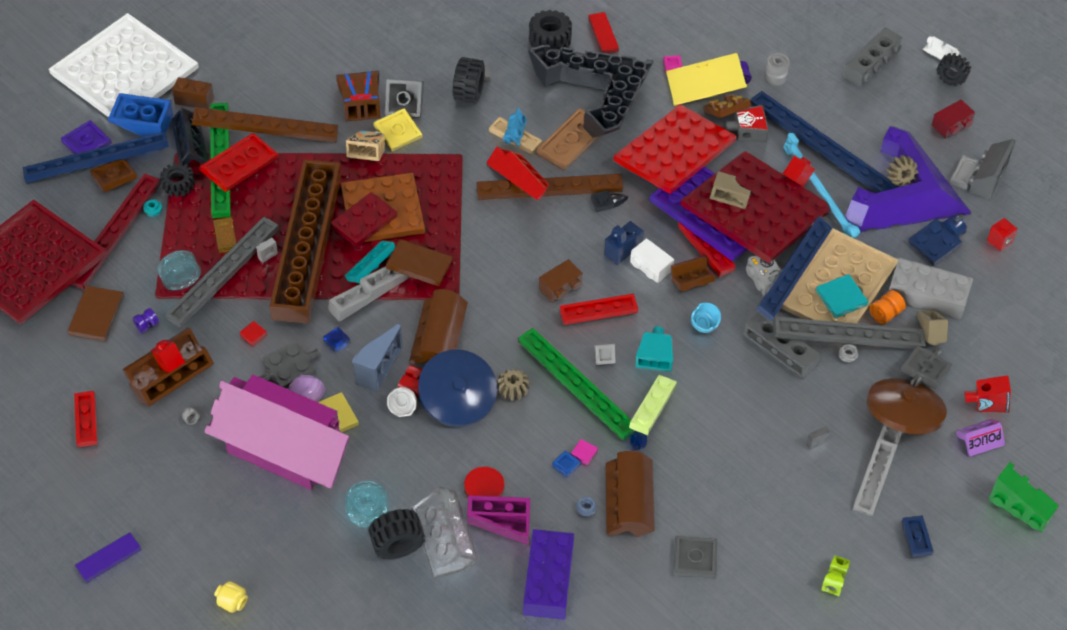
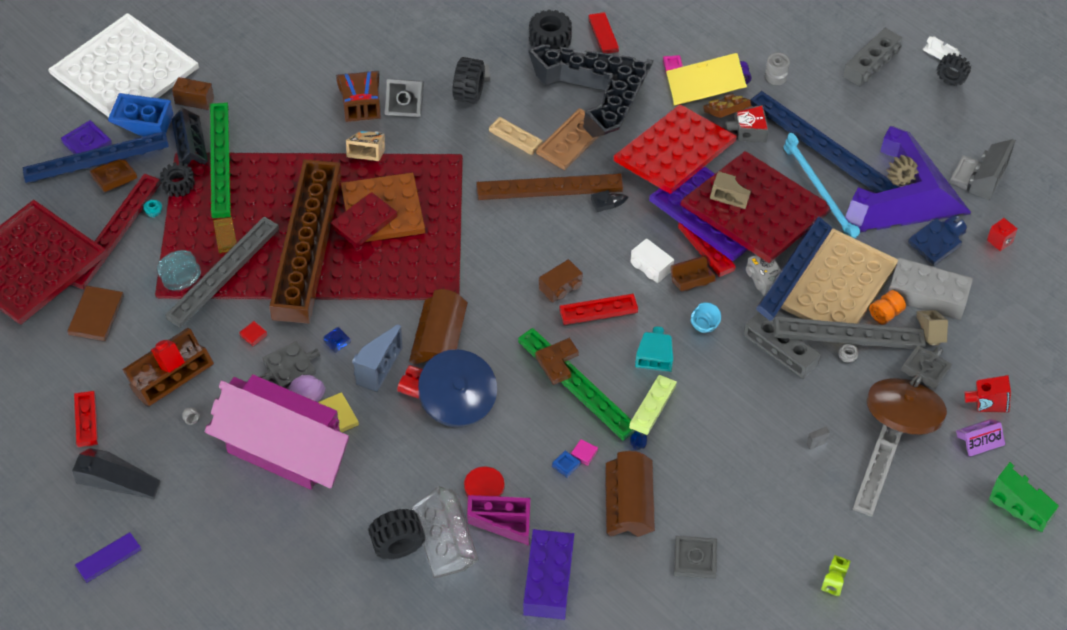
(109, 472): none -> black wedge
(145, 320): dark purple wheel -> none
(231, 597): light yellow head -> none
(239, 162): red tile -> none
(265, 124): reddish brown plate -> none
(267, 250): light grey plate -> none
(364, 493): clear light blue wheel -> none
(367, 291): light grey slope -> none
(370, 261): teal plate -> none
(398, 129): light yellow tile -> none
(402, 401): white hair -> none
(419, 262): reddish brown tile -> none
(513, 384): dark tan gear -> none
(515, 128): dark azure hinge -> none
(518, 171): red wedge -> none
(553, 359): none -> reddish brown plate
(586, 501): sand blue plate -> none
(604, 353): light grey plate -> none
(622, 242): dark blue hinge -> none
(799, 170): red brick -> none
(841, 296): teal tile -> none
(917, 536): dark blue plate -> none
(953, 119): dark red brick -> none

